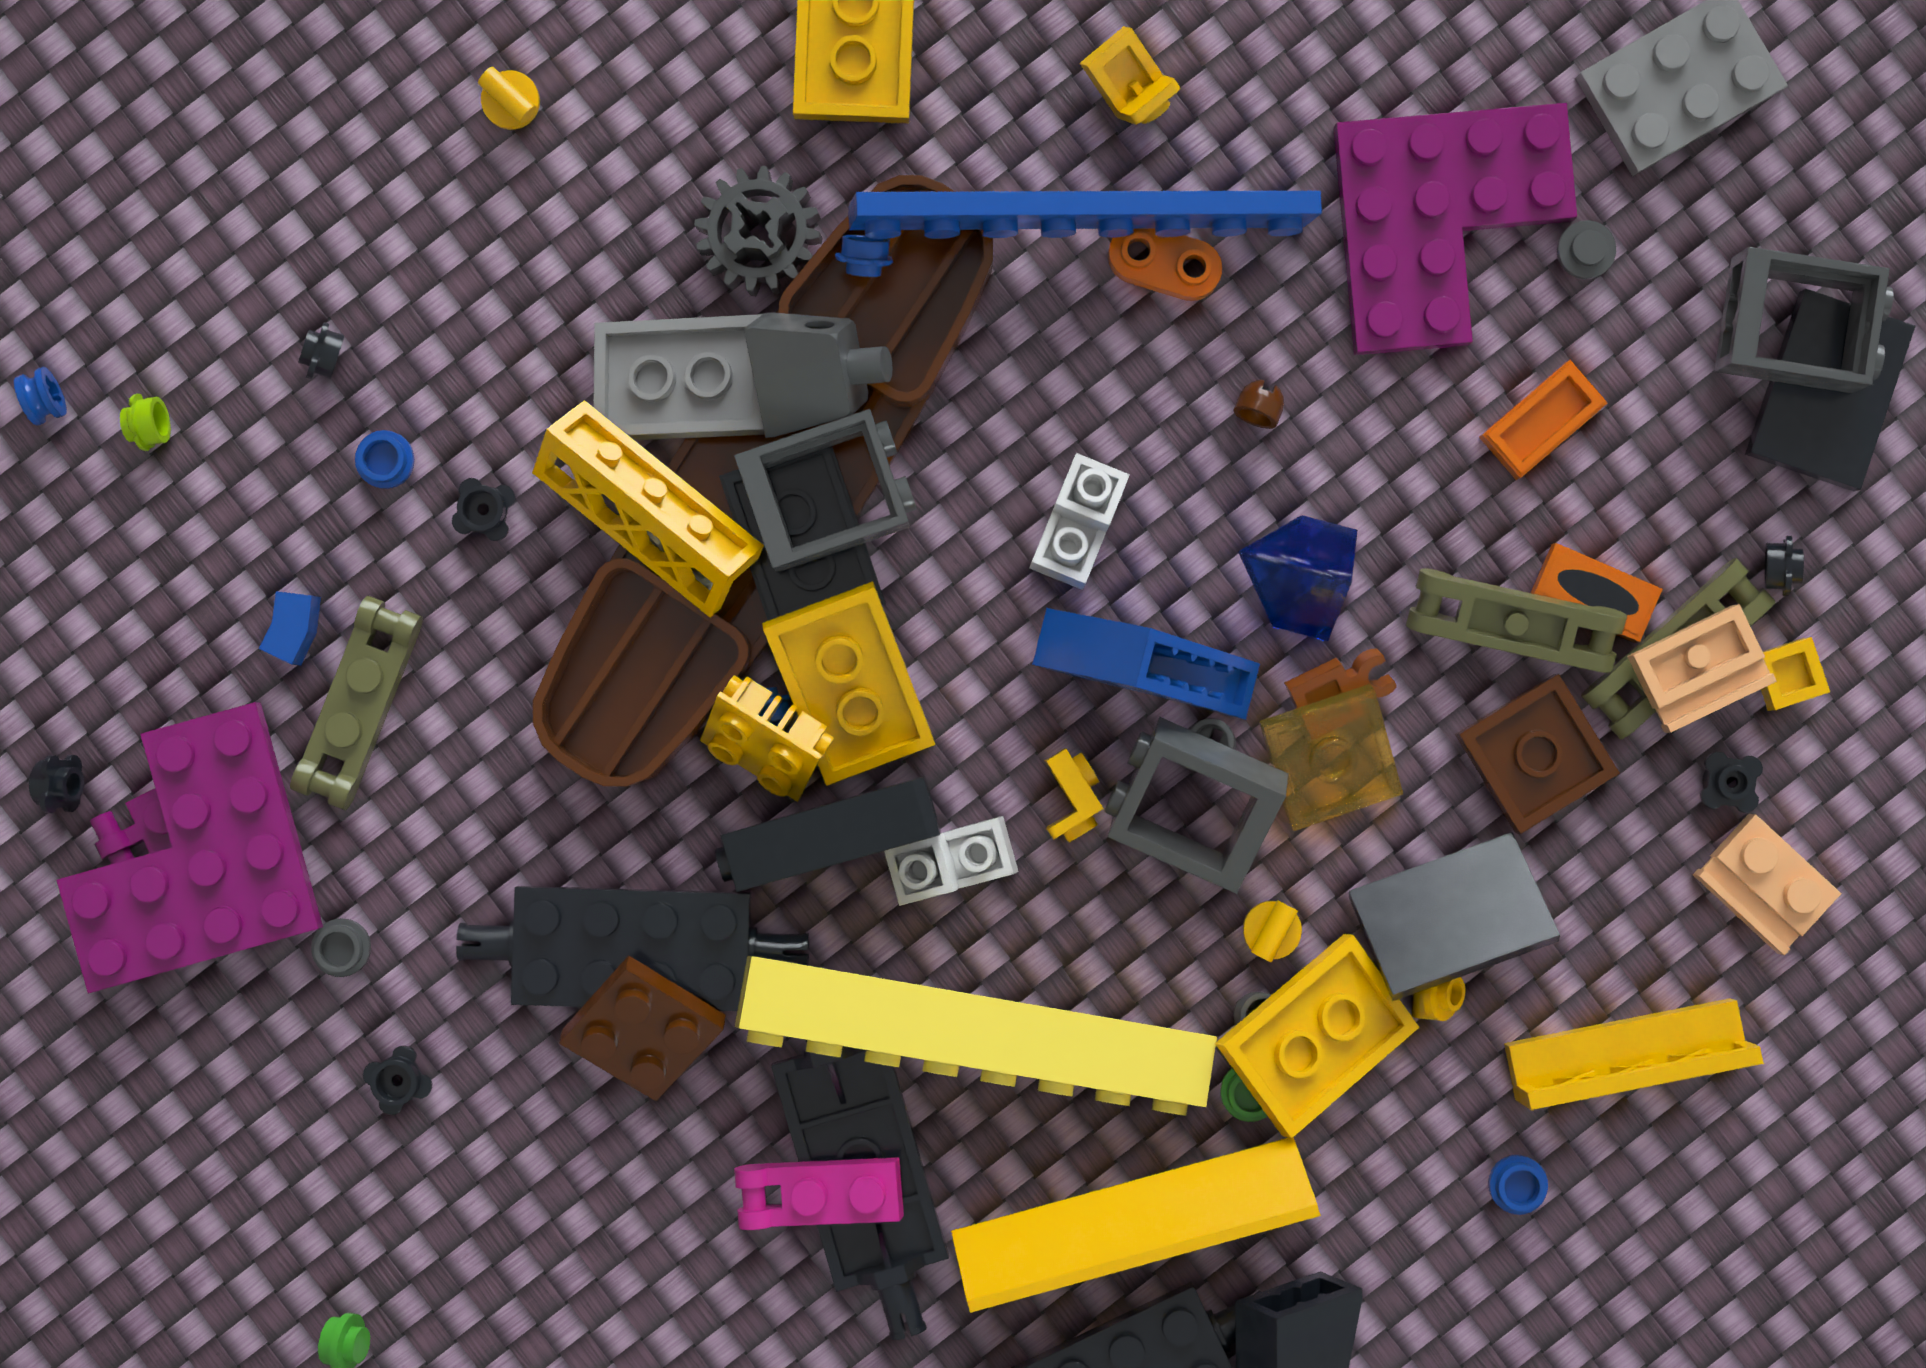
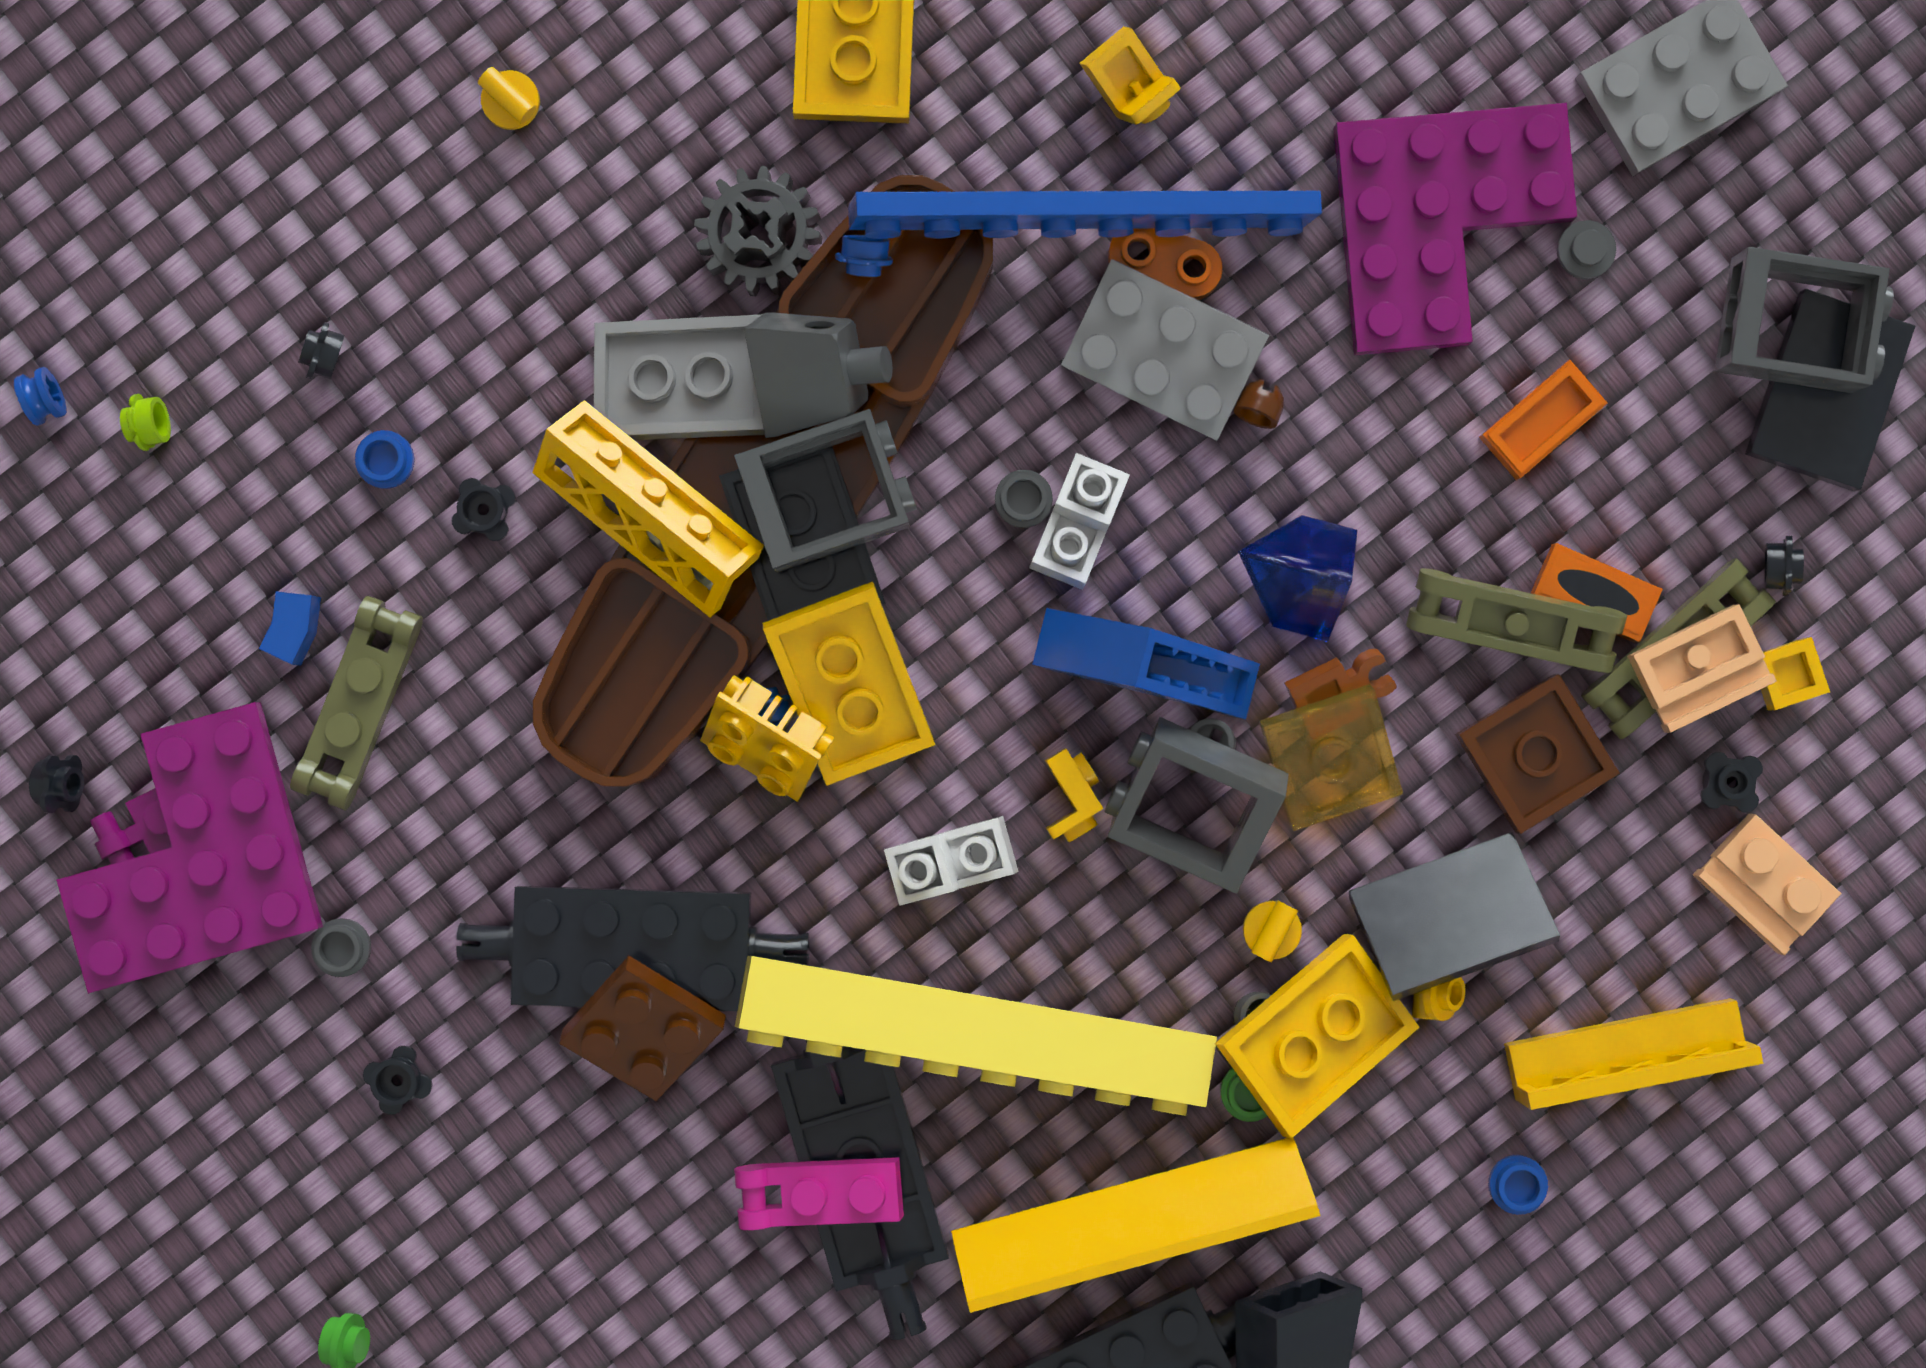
(828, 834): black slope -> none
(1023, 498): none -> dark grey plate
(1164, 349): none -> light grey plate

